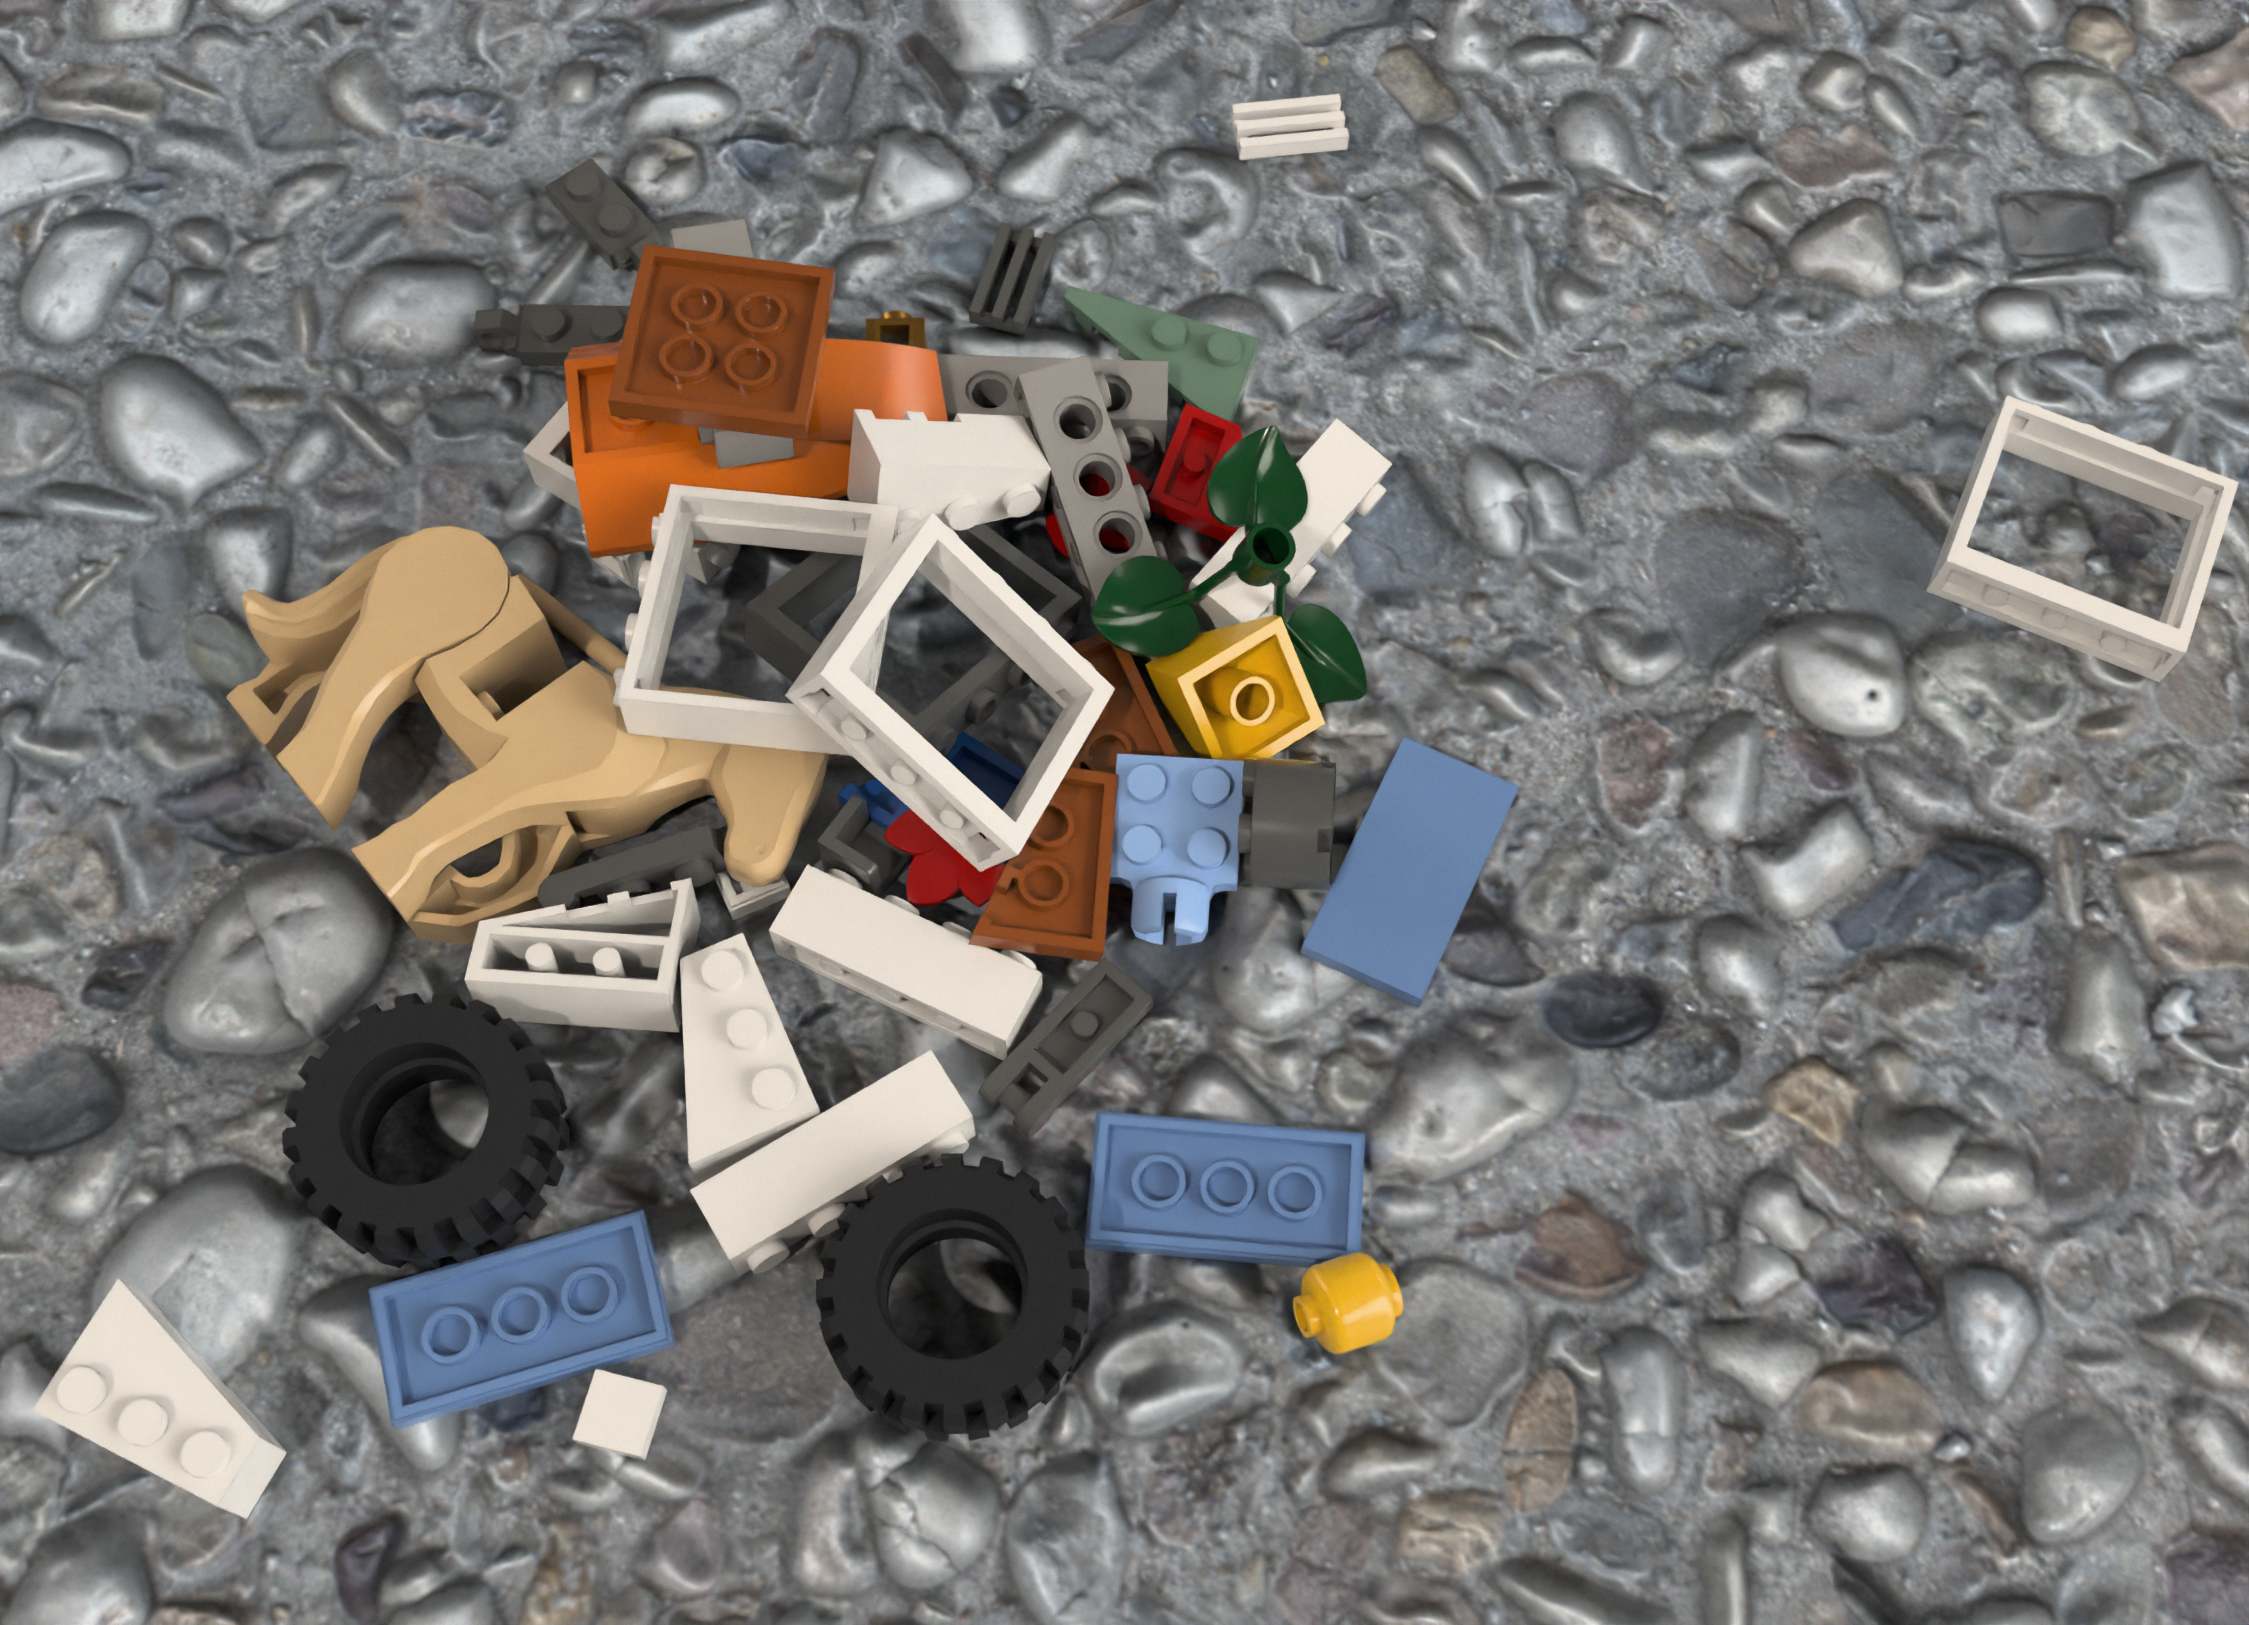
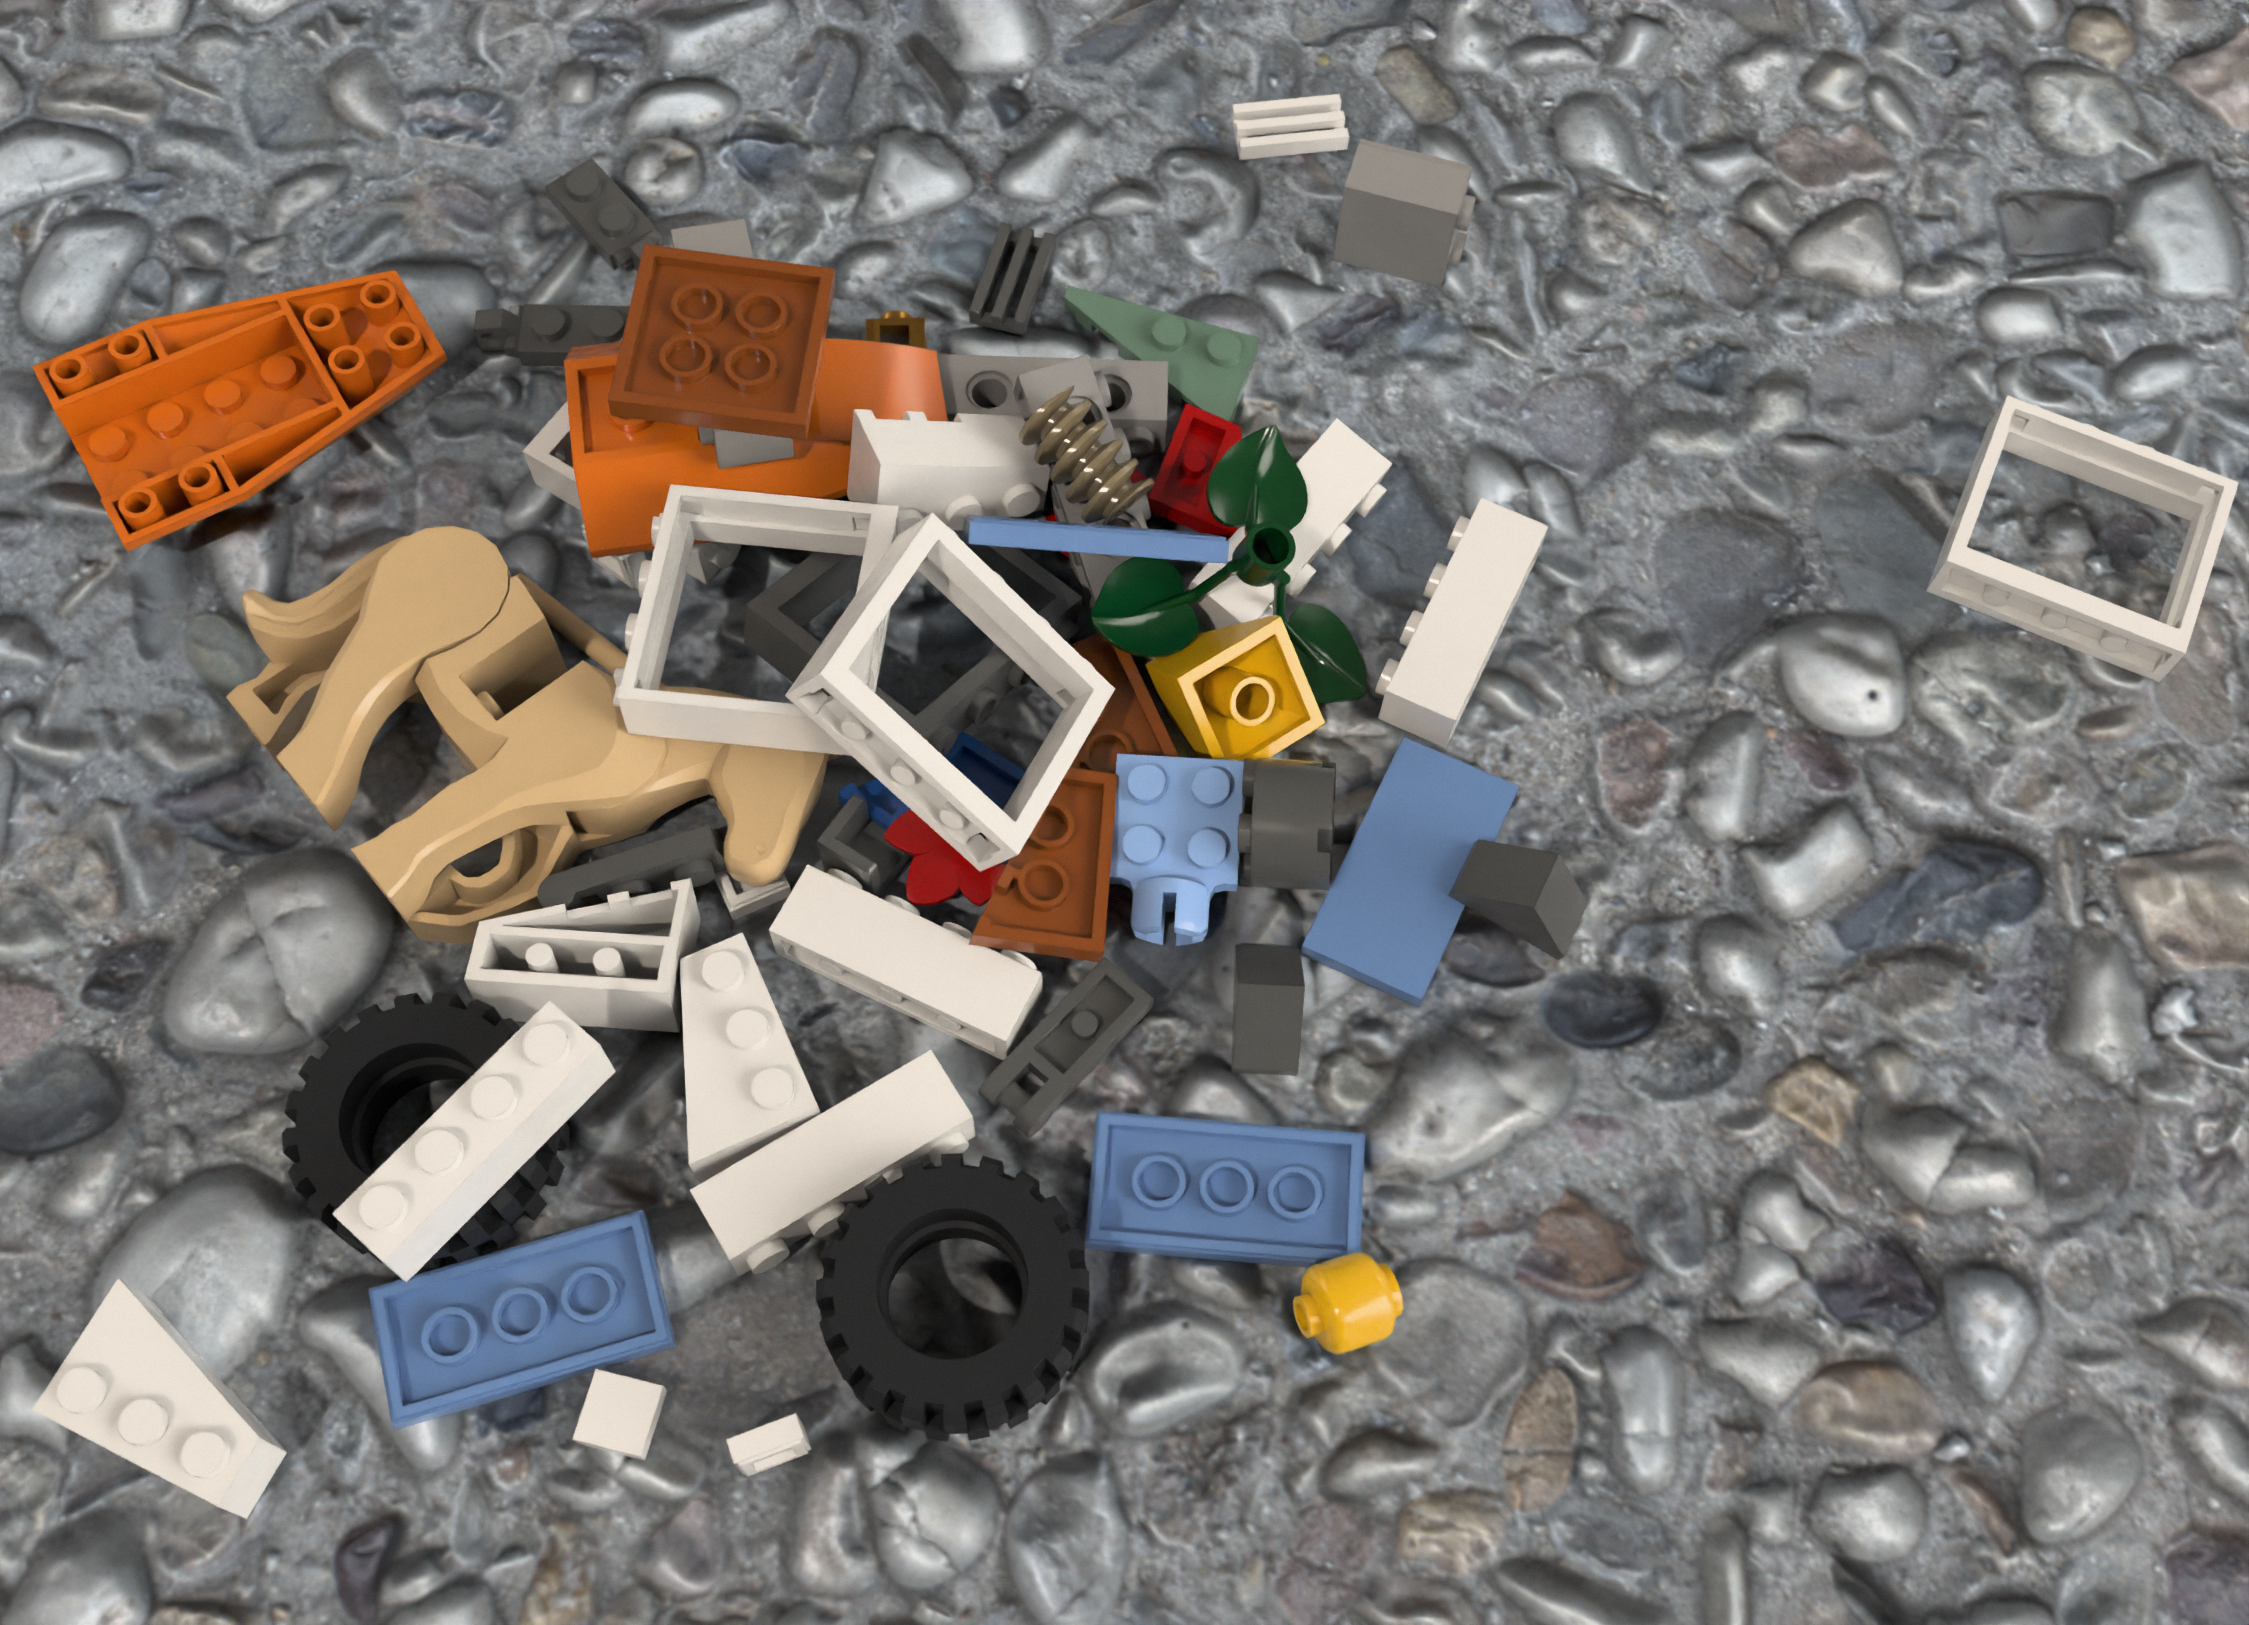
(233, 395): none -> orange wedge
(476, 1141): none -> white brick
(769, 1445): none -> white tile
(1083, 458): none -> dark tan piece
(1095, 539): none -> medium blue tile
(1267, 1010): none -> dark grey slope
(1403, 213): none -> light grey piece
(1461, 623): none -> white brick
(1523, 893): none -> dark grey slope

